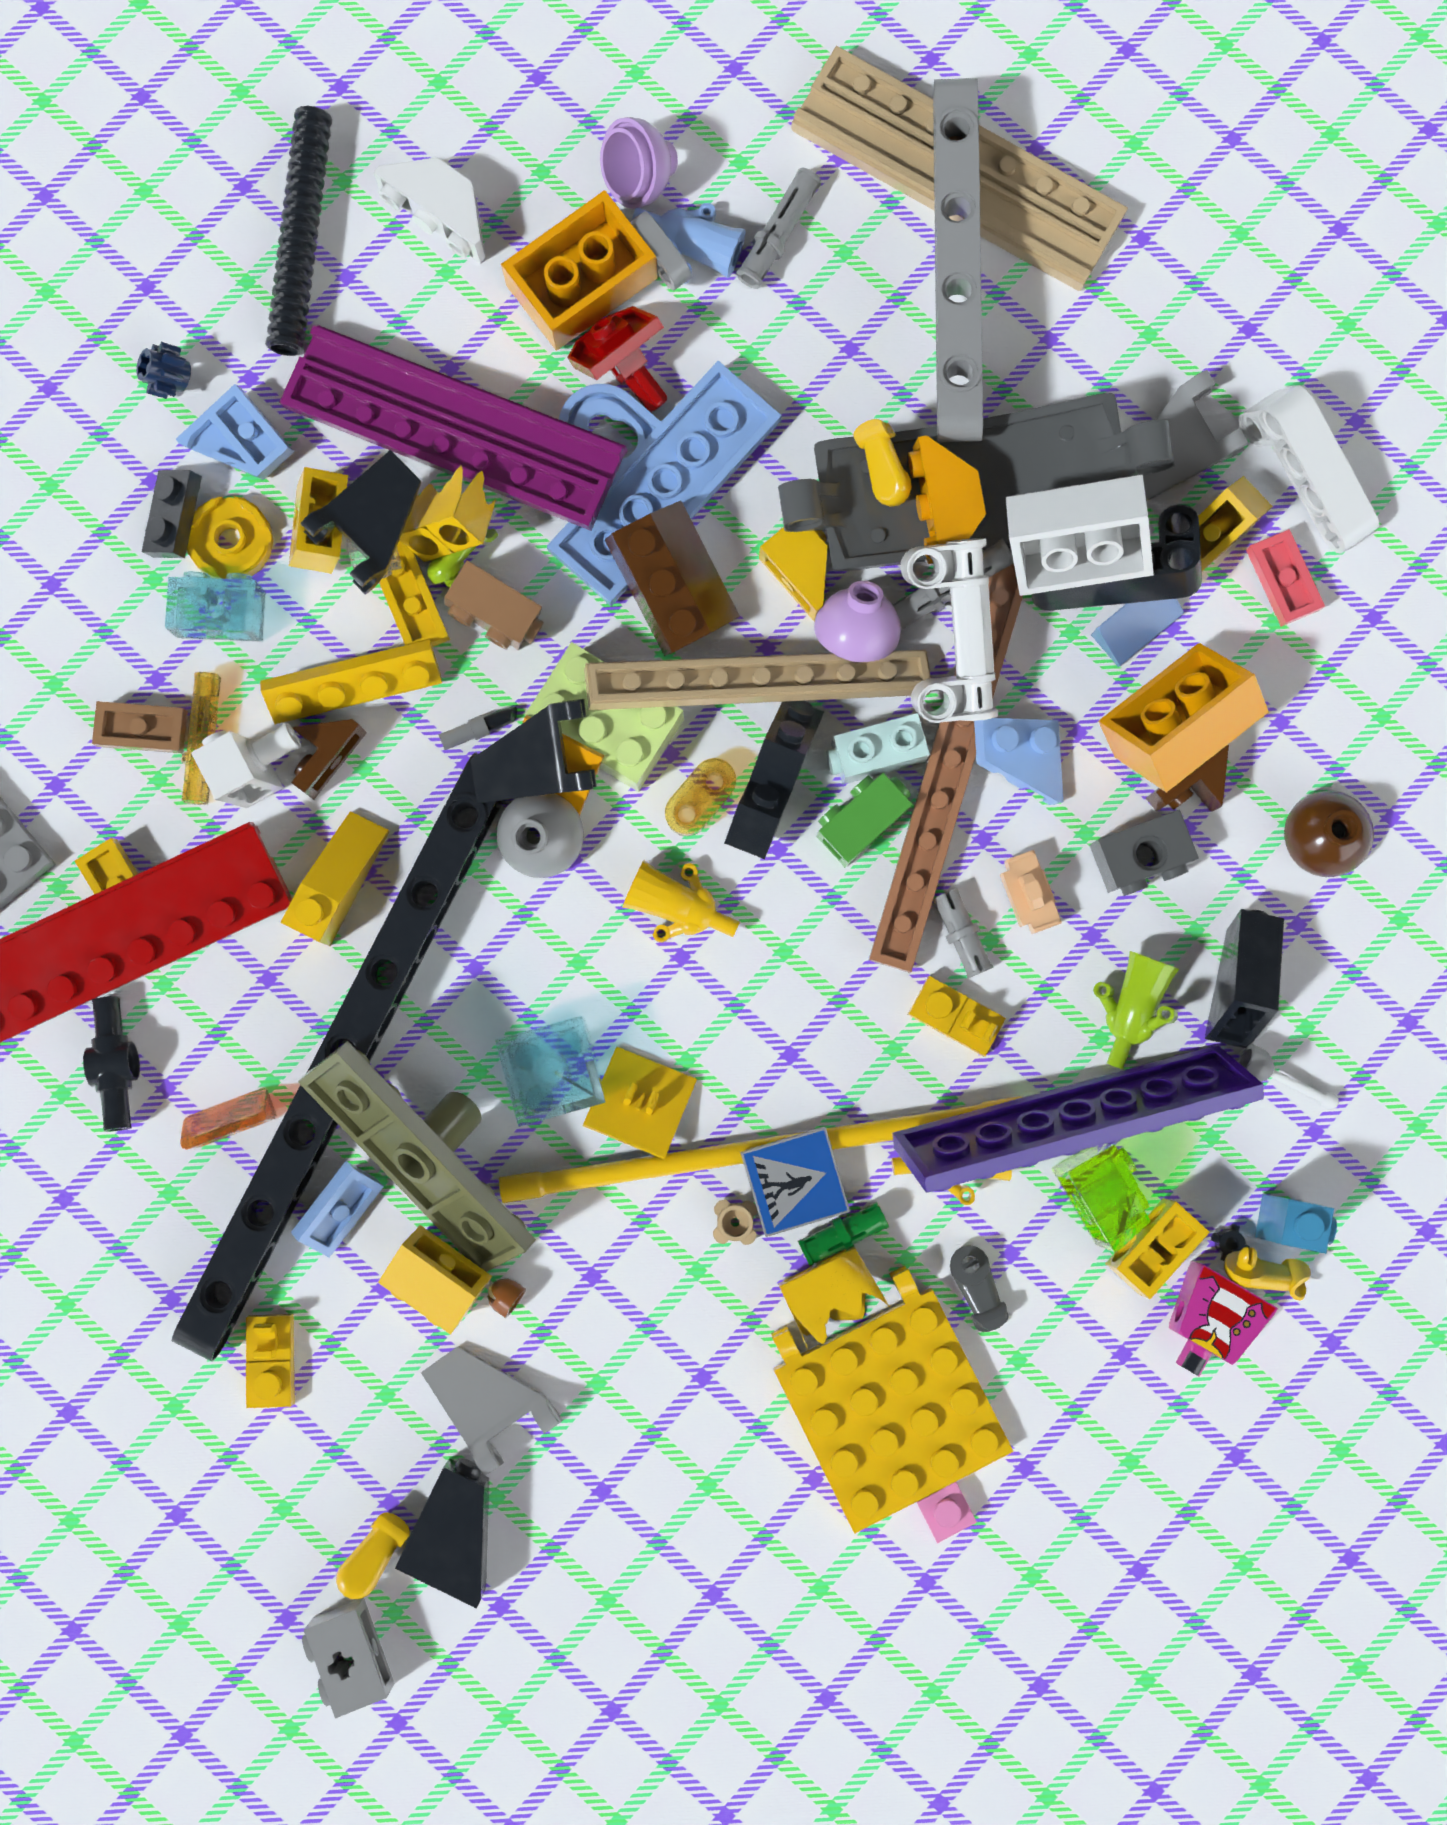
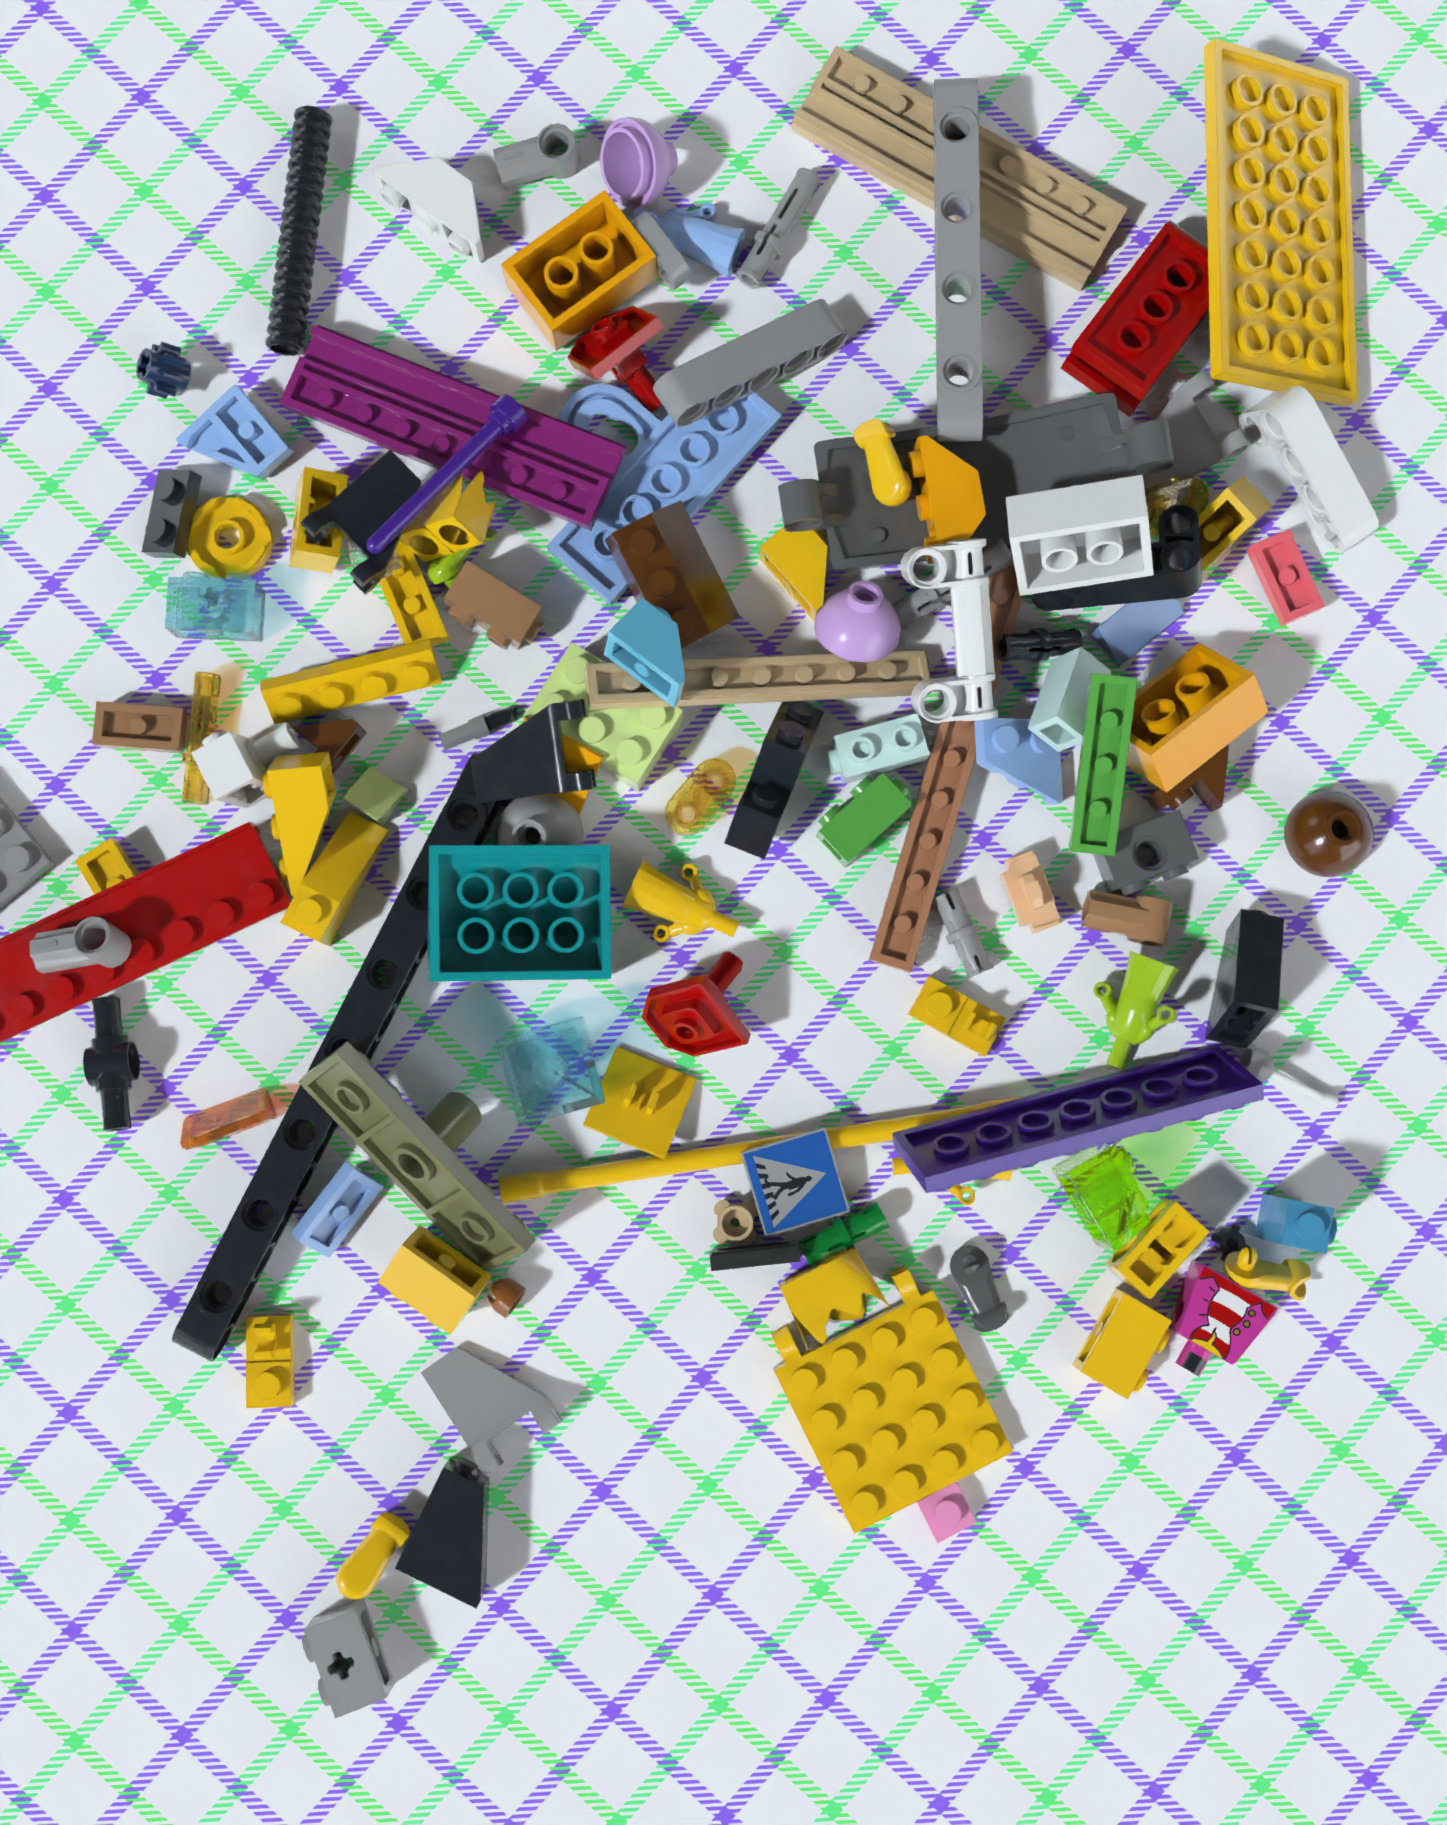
(80, 946): none -> light grey piece
(302, 800): none -> yellow slope
(375, 795): none -> yellowish green slope
(504, 418): none -> dark purple piece
(519, 912): none -> teal slope
(532, 160): none -> light grey piece
(649, 650): none -> medium azure slope
(695, 1013): none -> red piece
(750, 362): none -> light grey beam
(754, 1255): none -> pearl dark grey tile
(1037, 644): none -> black pin
(1063, 699): none -> light aqua brick
(1102, 764): none -> bright green plate
(1123, 1344): none -> yellow brick
(1139, 918): none -> medium nougat piece
(1144, 320): none -> red hinge
(1166, 493): none -> clear yellow plate
(1279, 224): none -> yellow plate

